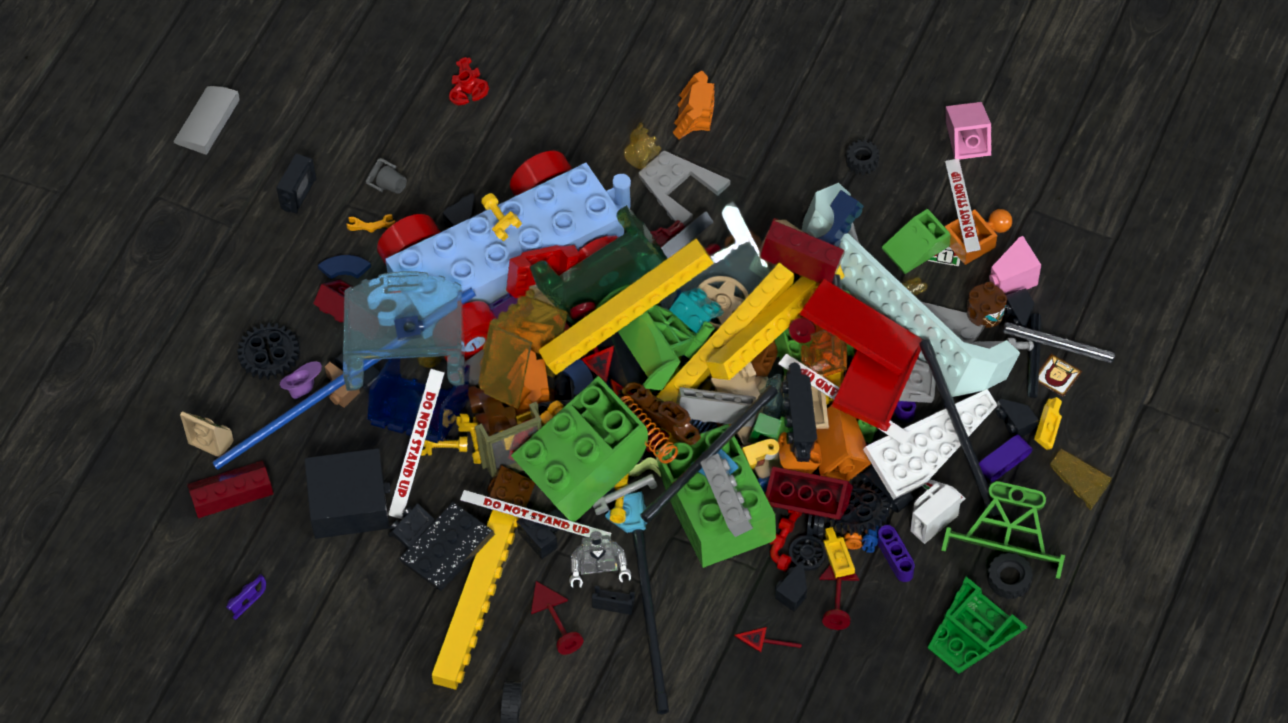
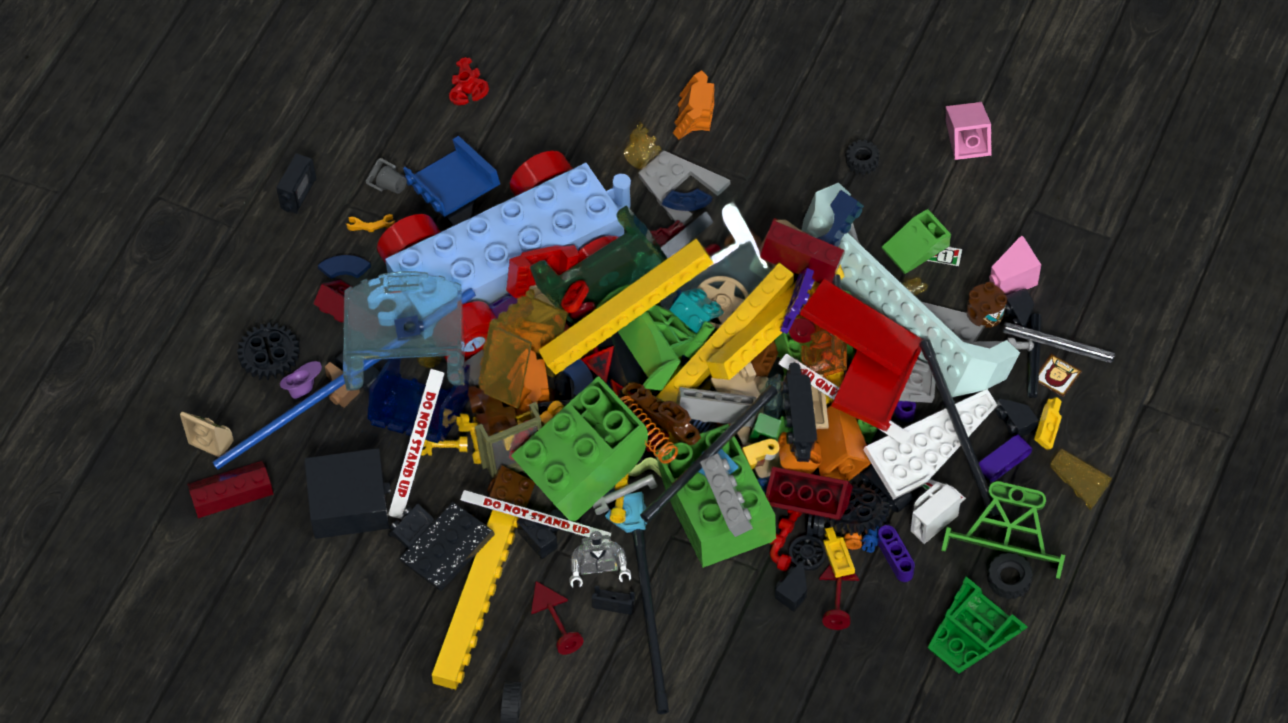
(207, 119): light grey slope -> none
(248, 592): dark purple piece -> none
(454, 179): none -> blue panel
(490, 203): yellow bar -> none
(575, 296): none -> red plate
(687, 201): none -> dark blue tile
(756, 639): piece -> none
(798, 298): none -> dark purple wing
(962, 205): white sticker -> none
(998, 221): orange brick -> none

